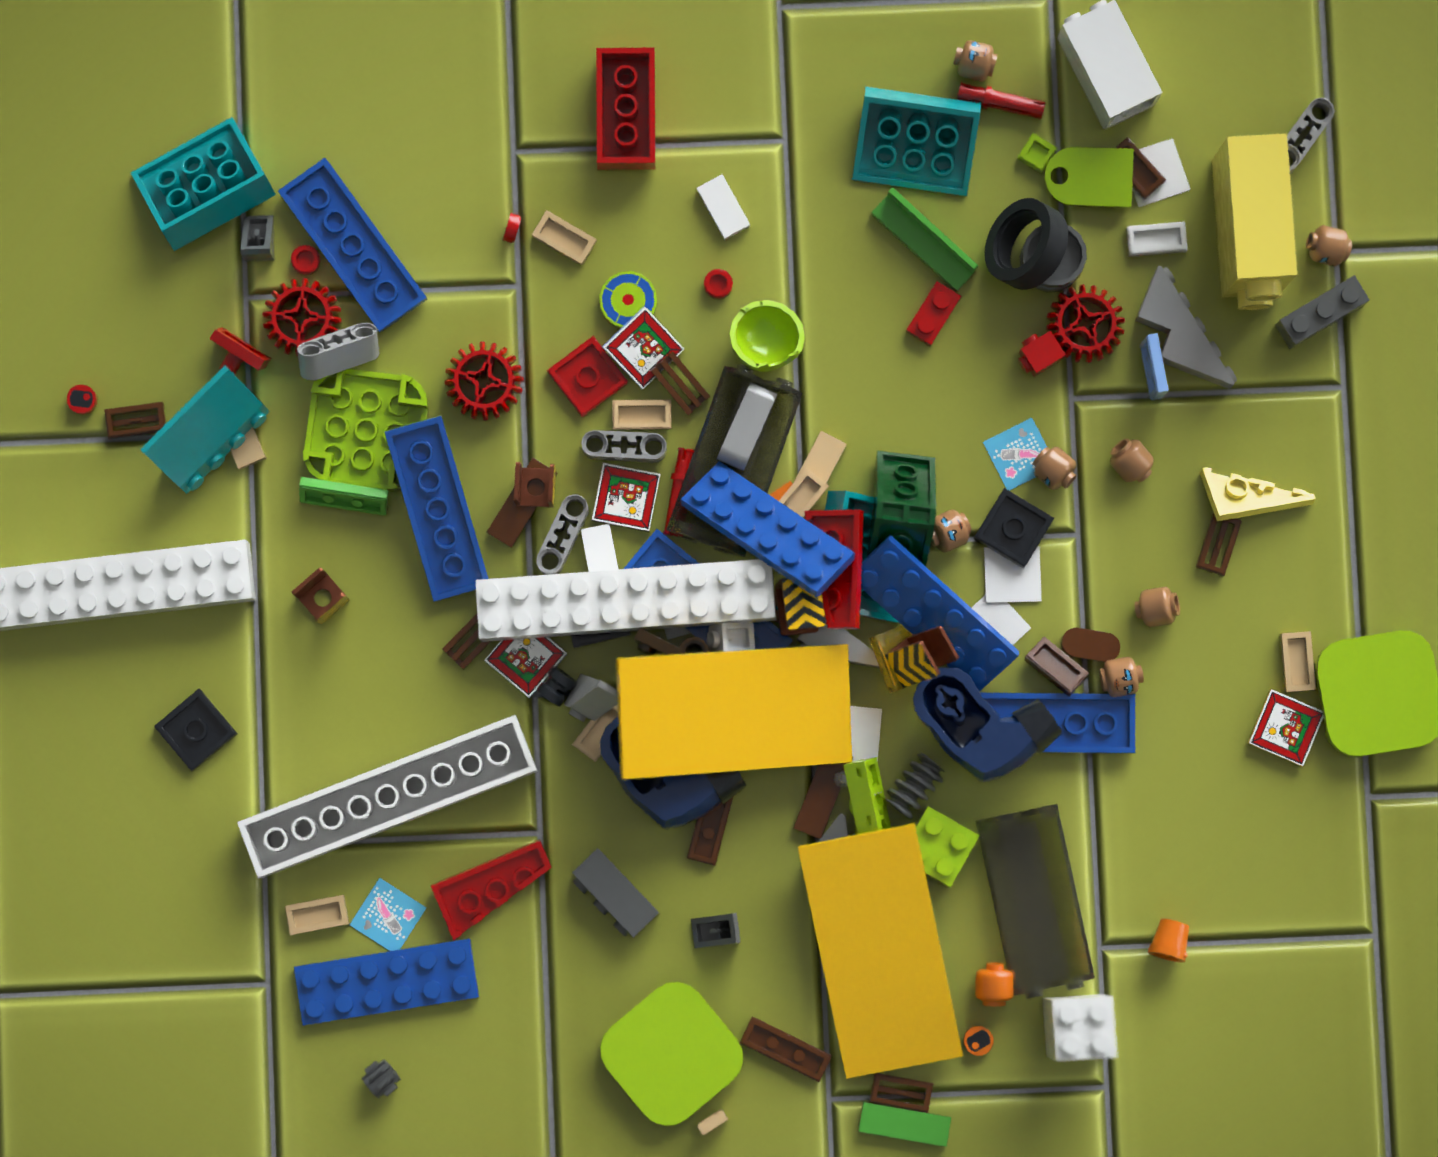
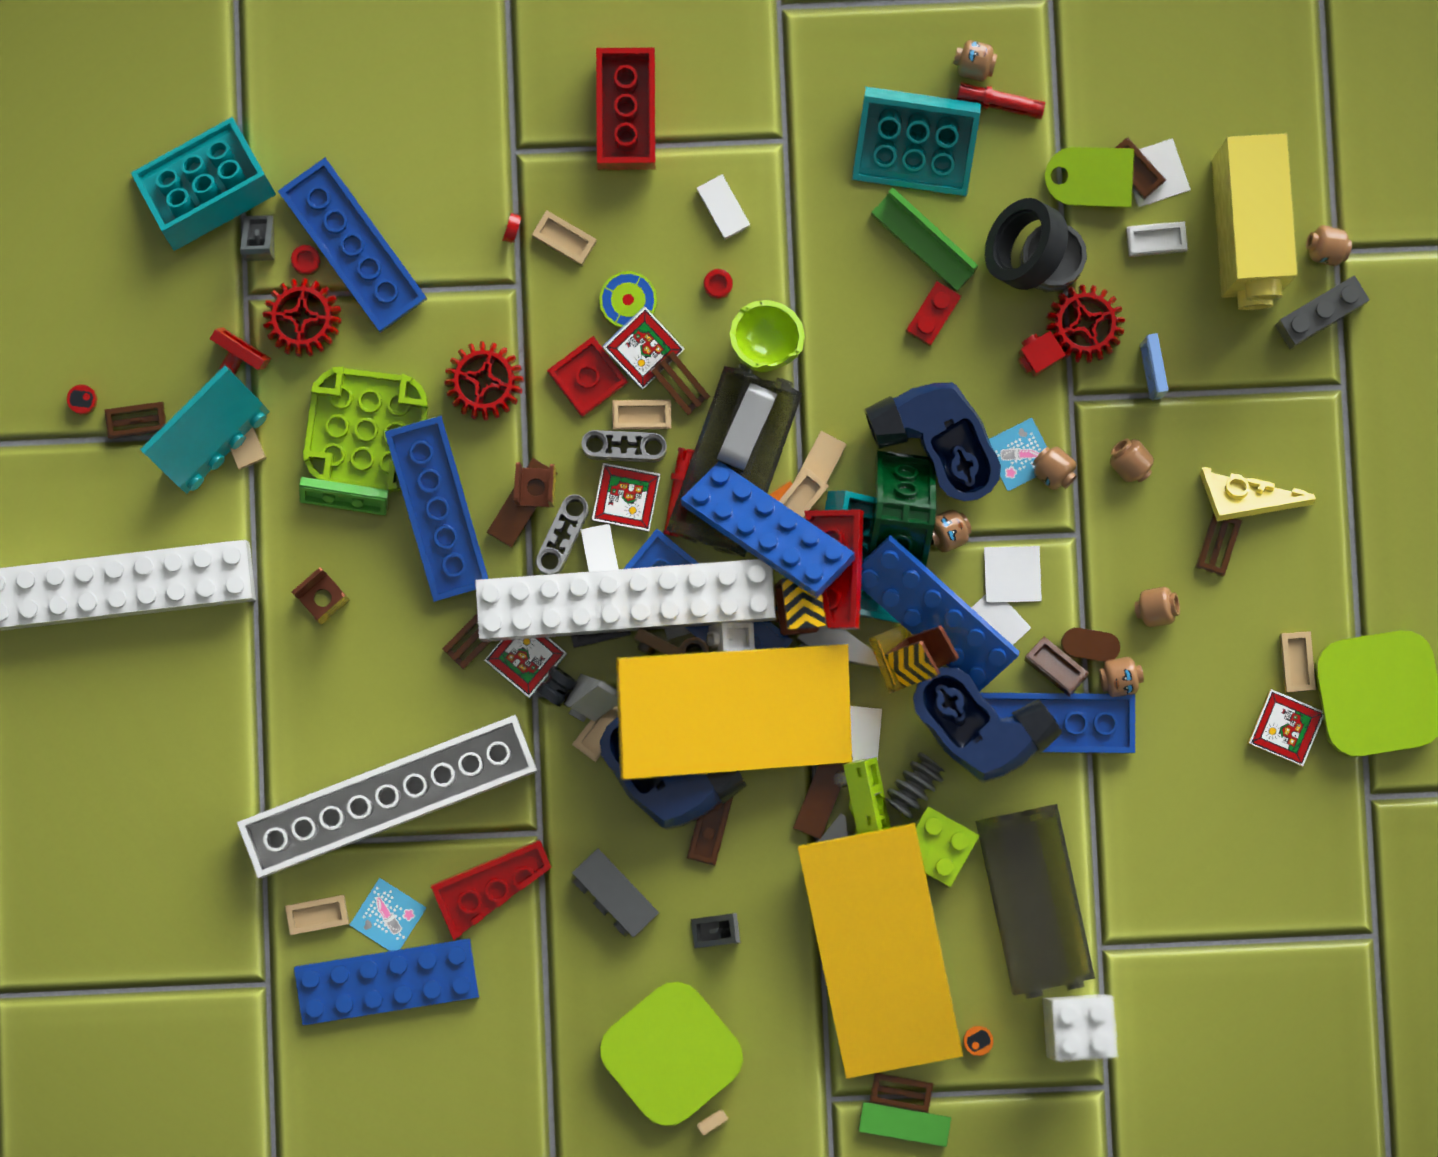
(195, 729): black tile -> none
(338, 351): light grey beam -> none
(381, 1078): dark grey gear -> none
(785, 1049): reddish brown tile -> none
(947, 432): none -> dark blue piece
(994, 984): orange head -> none
(1014, 528): black tile -> none
(1037, 153): lime tile -> none
(1109, 63): white brick -> none
(1170, 941): orange piece -> none
(1185, 340): light grey slope -> none
(1309, 120): light grey beam -> none

